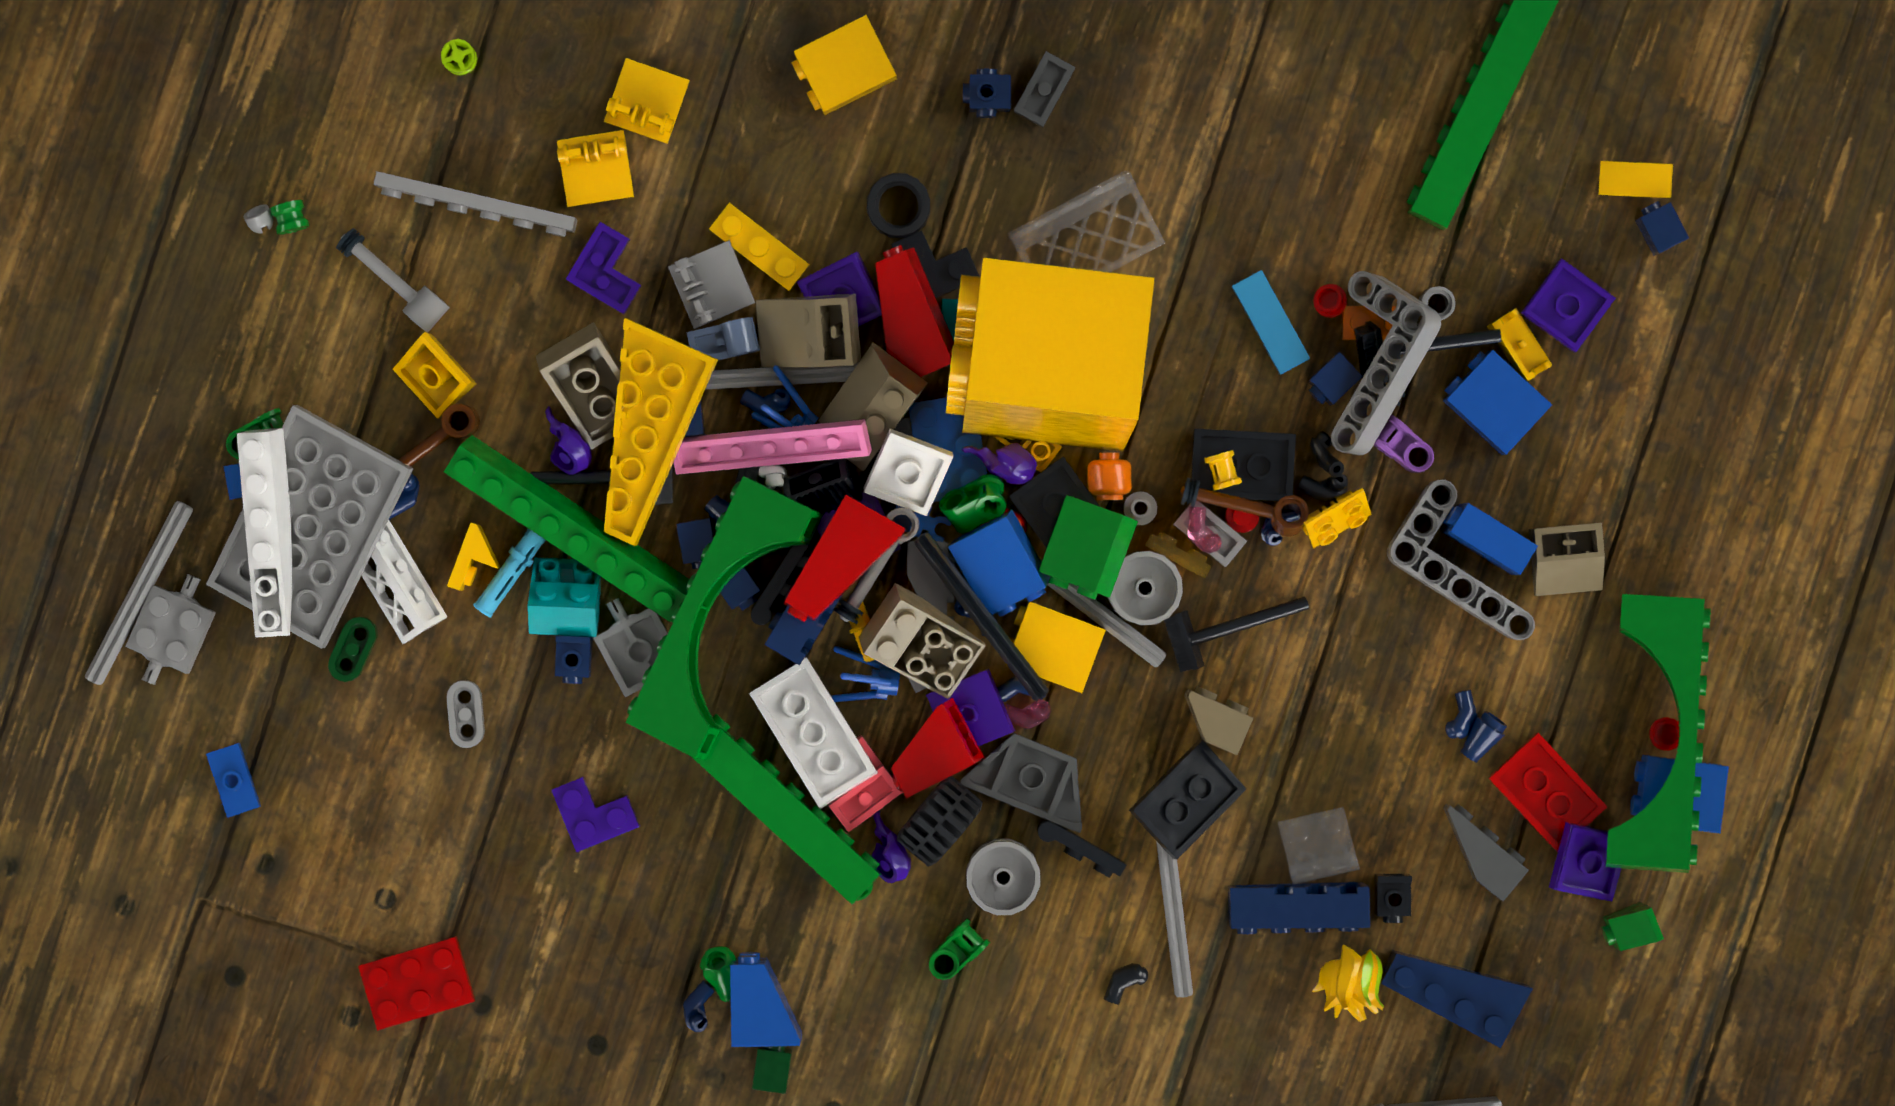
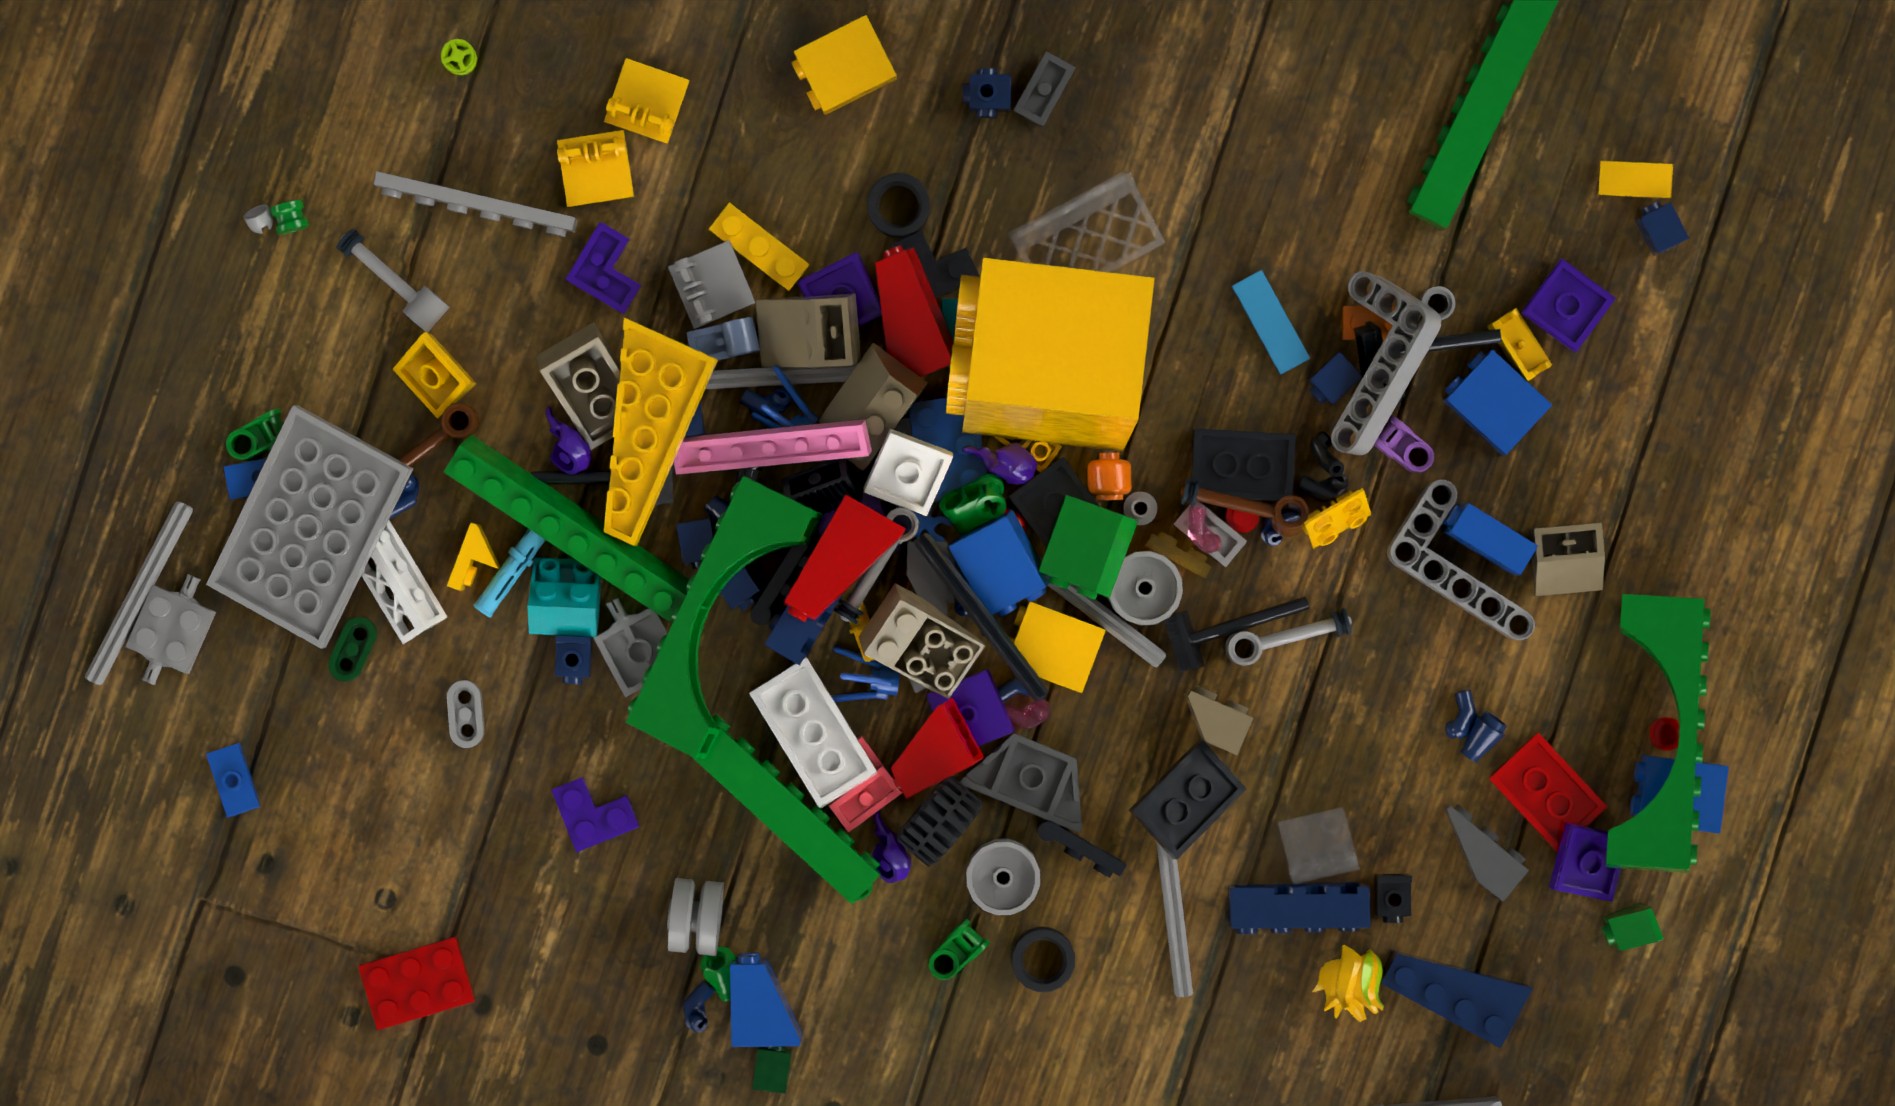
(267, 528): white slope -> none
(694, 916): none -> light grey wheel
(773, 474): white arm -> none
(1054, 982): none -> black tyre
(1123, 978): black arm -> none
(1223, 470): yellow bush -> none
(1330, 300): red plate -> none
(1339, 622): none -> light grey piece

